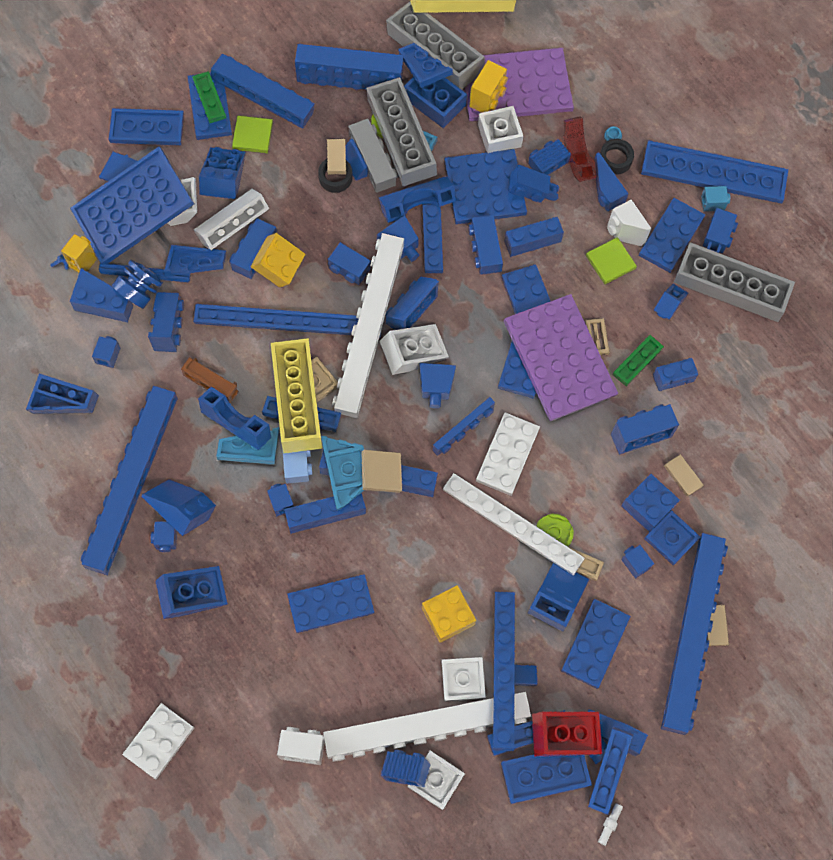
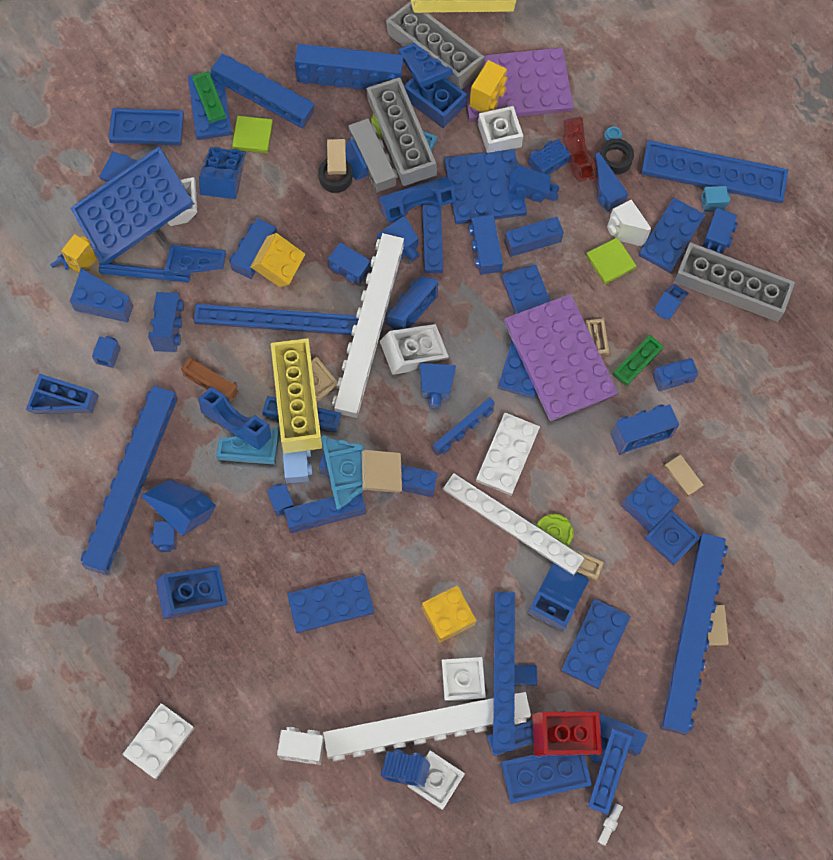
(137, 284): blue wheel -> none
(231, 219): white brick -> none
(637, 561): blue brick -> none

